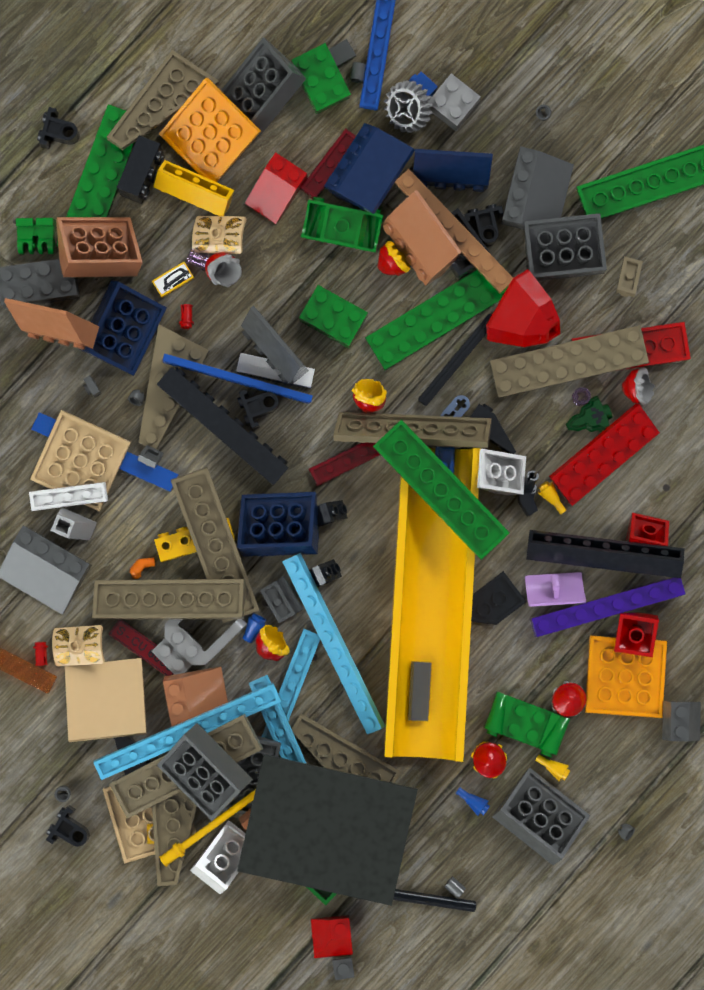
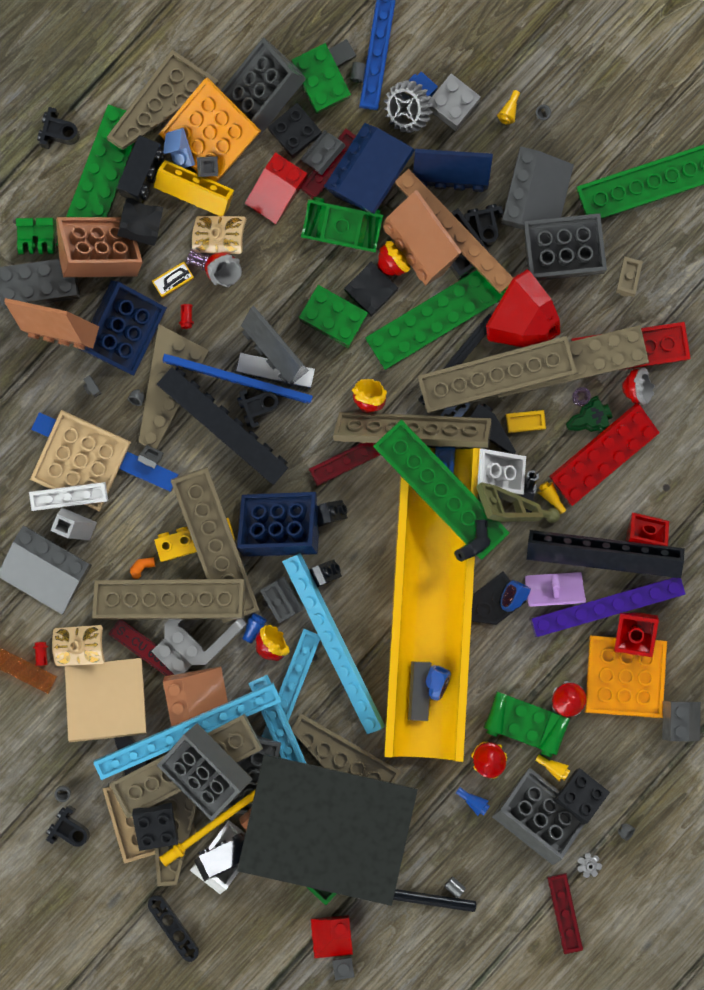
(140, 222): none -> black brick
(155, 827): none -> black brick
(171, 929): none -> black beam
(178, 146): none -> medium blue slope
(207, 166): none -> dark grey plate
(221, 858): none -> brick
(294, 130): none -> black brick
(323, 152): none -> dark grey plate
(371, 289): none -> black brick
(437, 681): none -> blue rock
(477, 545): none -> black arm
(490, 499): none -> olive plate
(497, 374): none -> dark tan plate
(508, 112): none -> yellow cone
(514, 595): none -> blue rock
(525, 421): none -> yellow tile
(565, 913): none -> dark red tile
(582, 796): none -> black brick
(585, 865): none -> light grey plant

